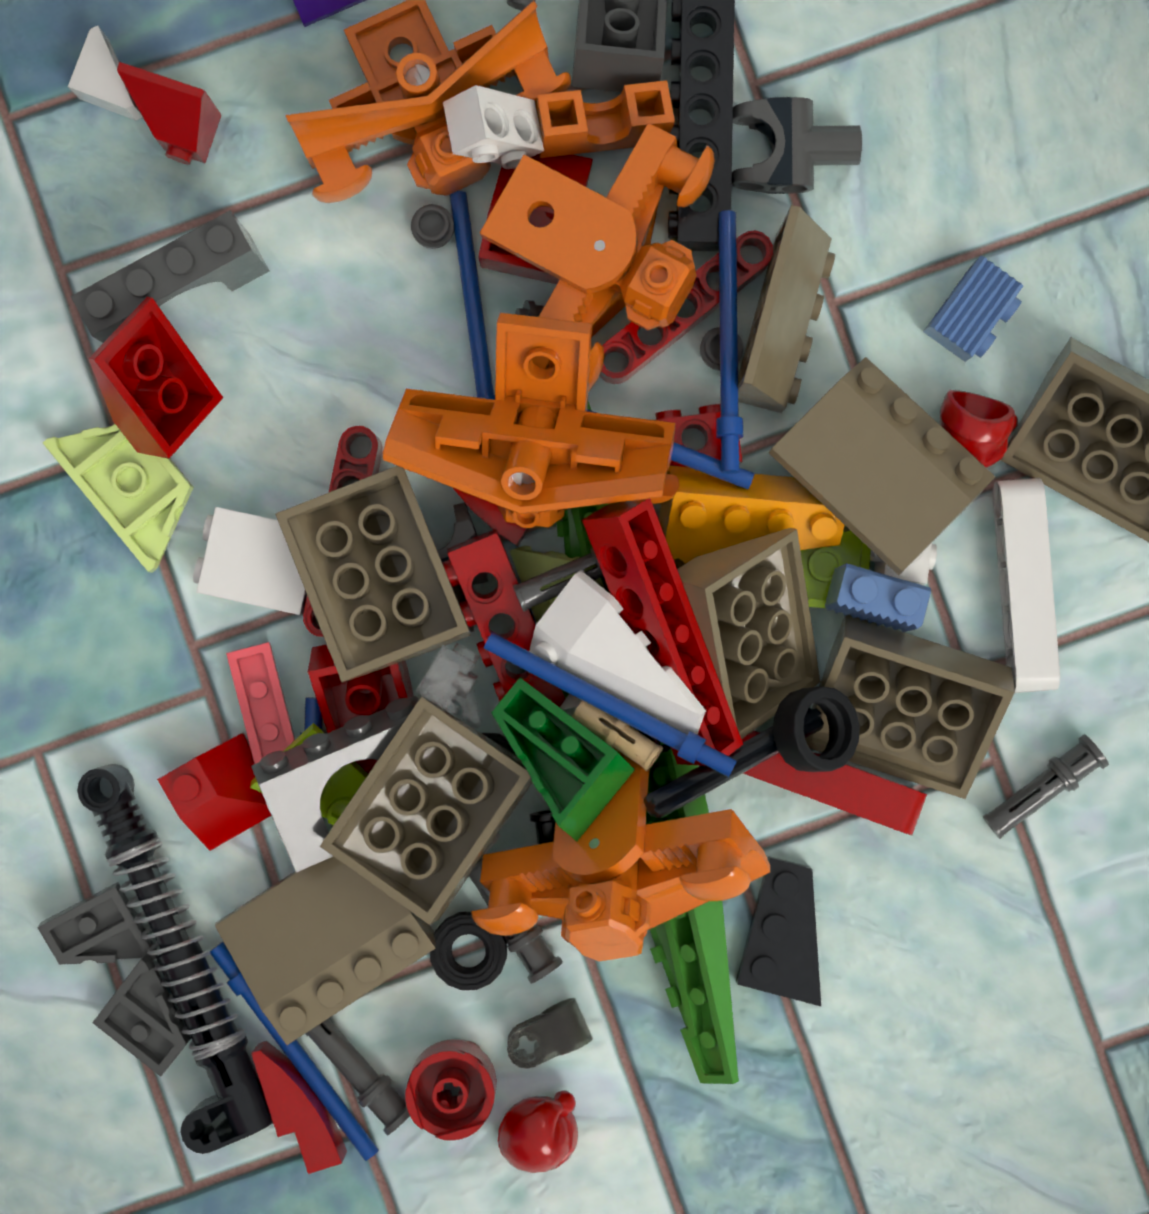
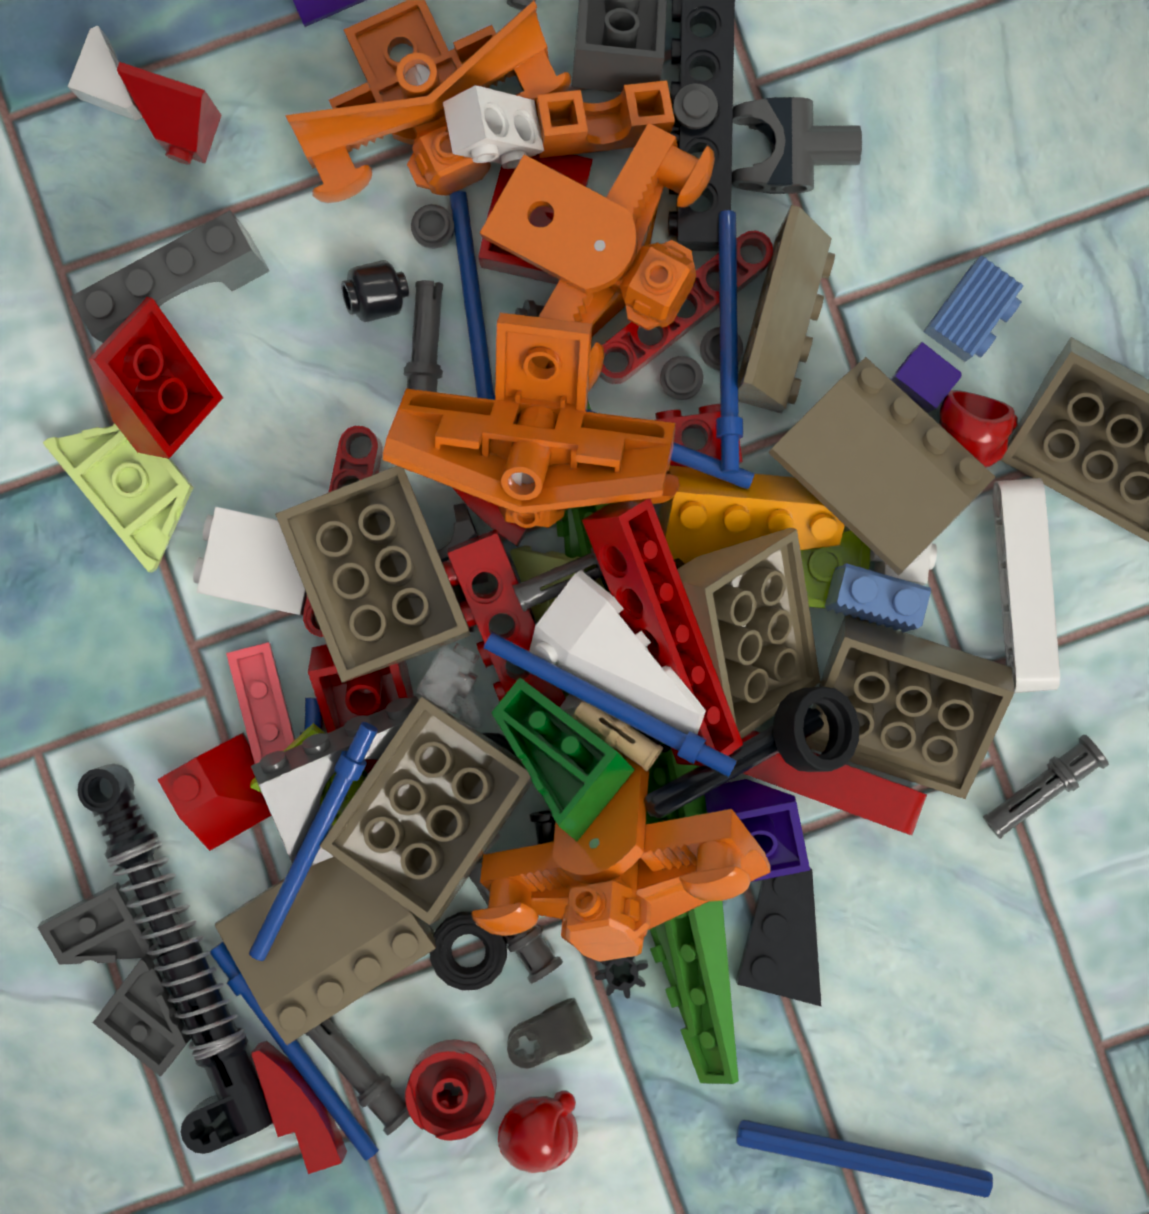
(348, 769): none -> blue bar
(374, 291): none -> black head
(423, 369): none -> dark grey pin
(624, 982): none -> black gear
(681, 377): none -> dark grey plate
(695, 106): none -> dark grey plate
(771, 820): none -> dark purple slope
(864, 1158): none -> blue axle
(926, 377): none -> dark purple panel

